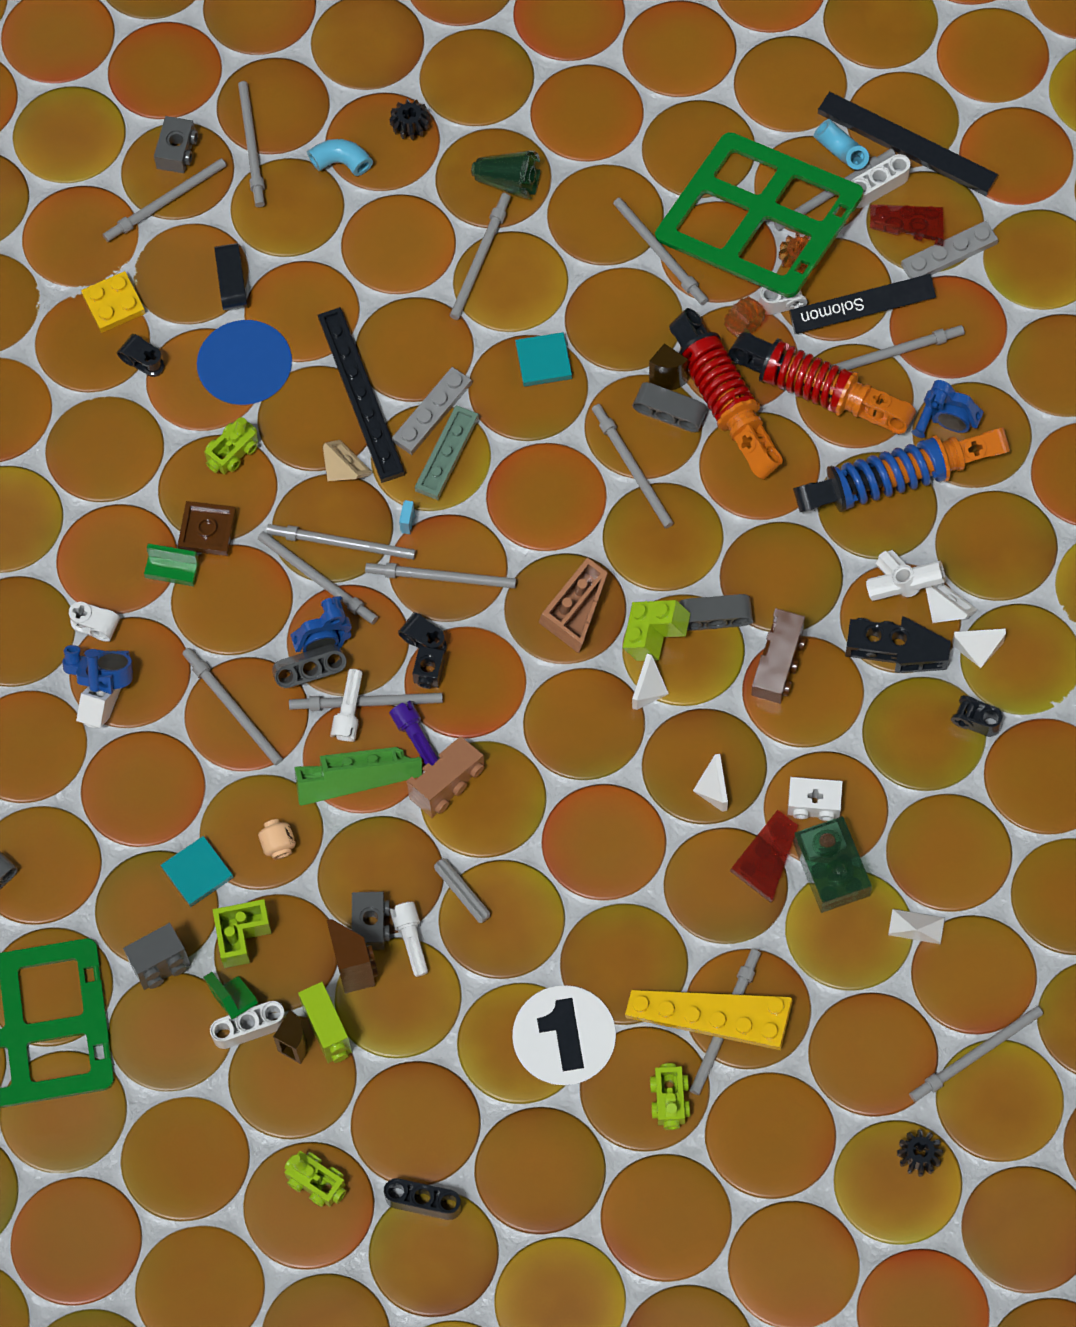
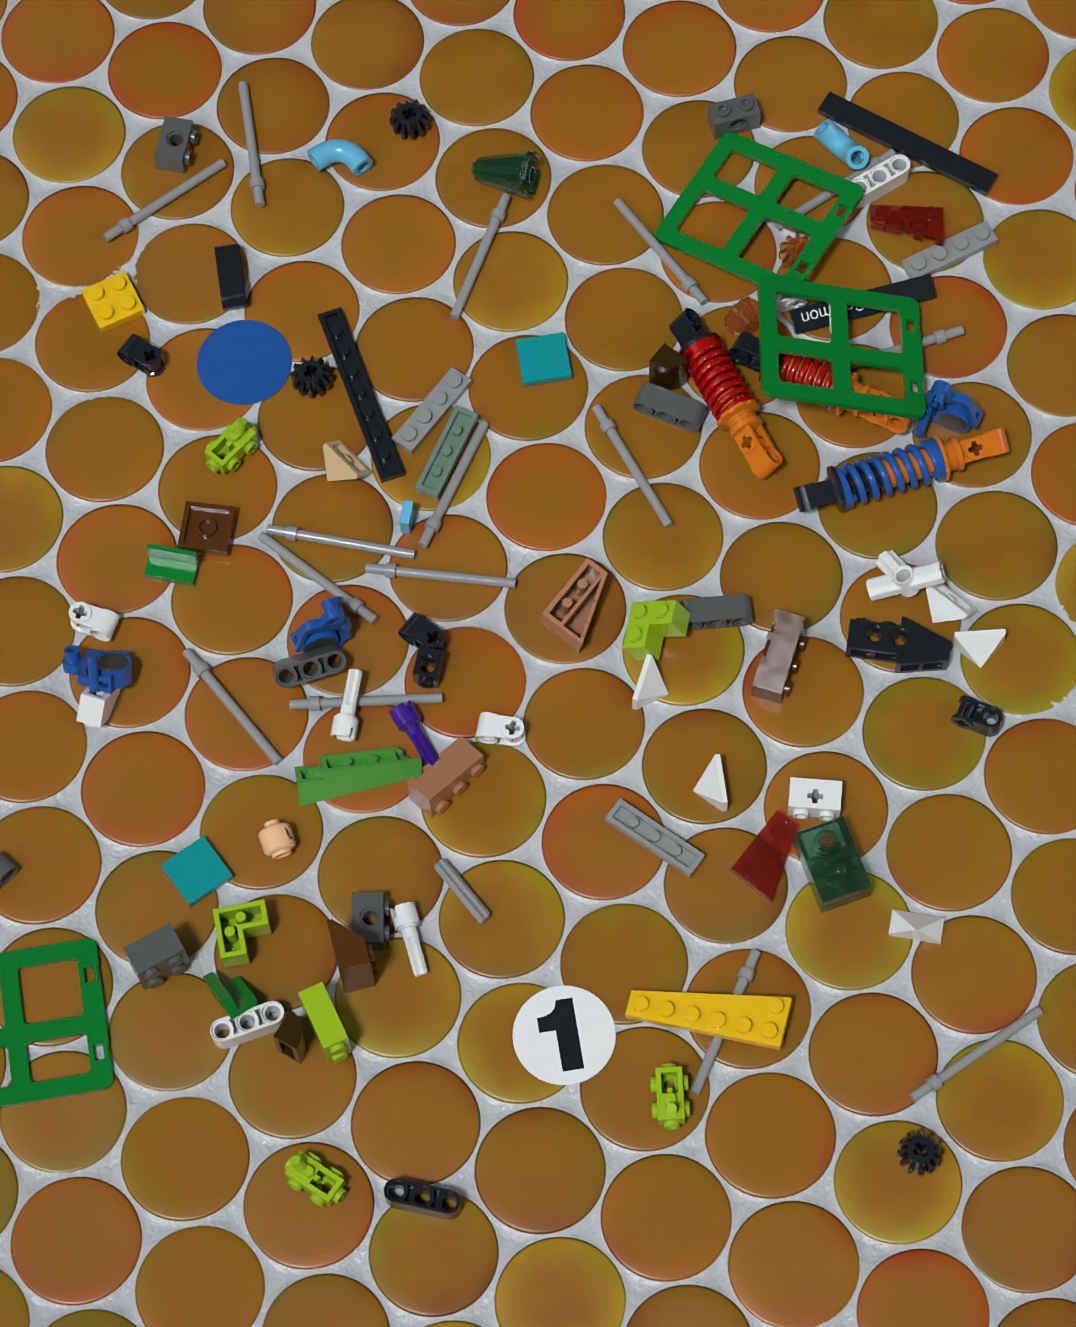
(319, 381): none -> black gear
(433, 523): none -> light grey bar
(497, 729): none -> white piece
(655, 838): none -> light grey plate
(734, 115): none -> dark grey brick
(839, 350): none -> green window

